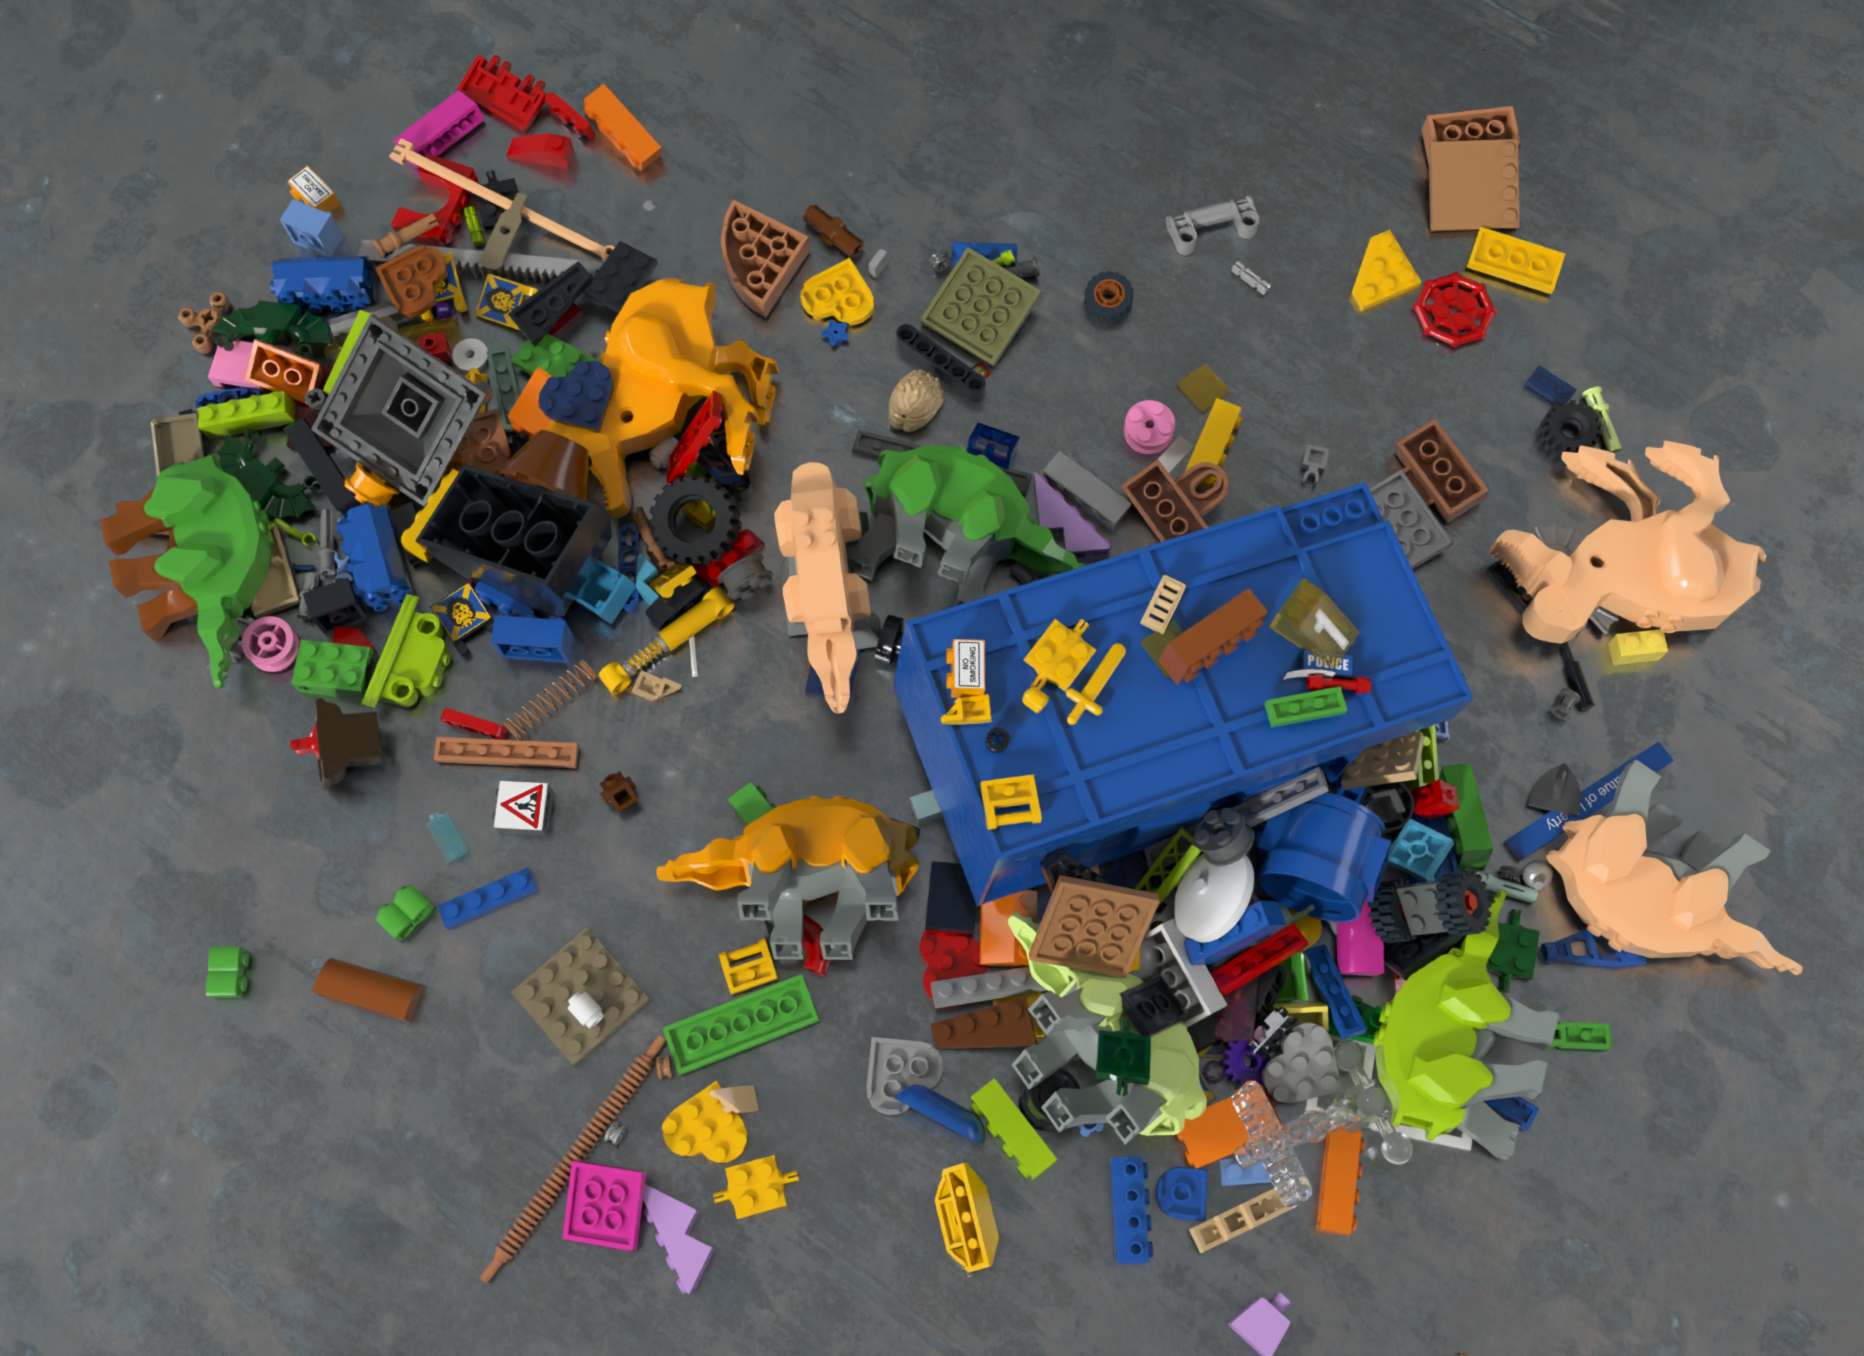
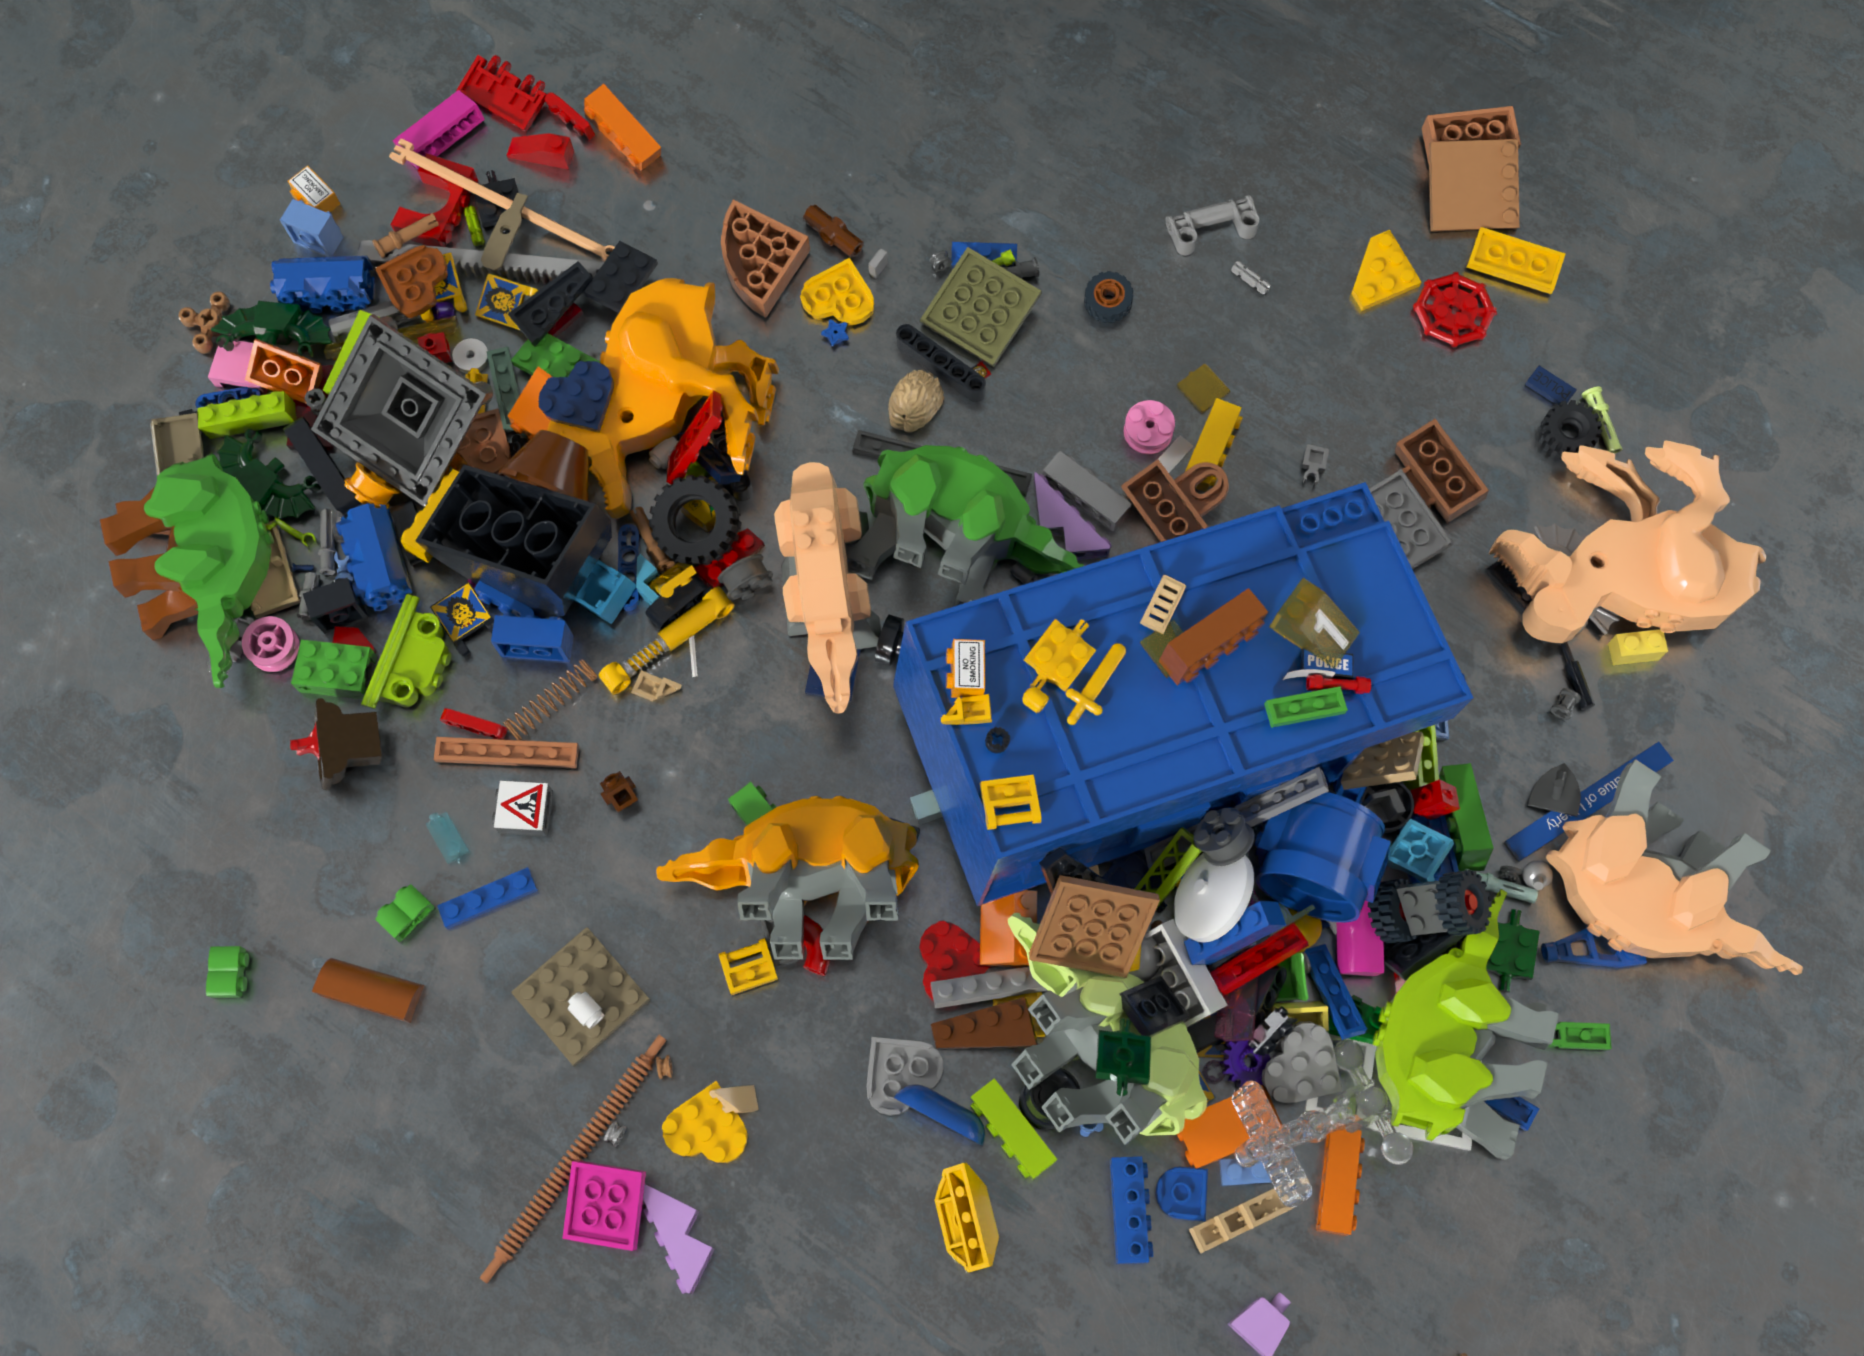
(740, 1024): bright green plate -> none
(756, 1186): yellow plate -> none
(950, 900): black tile -> none
(994, 444): clear blue window -> none

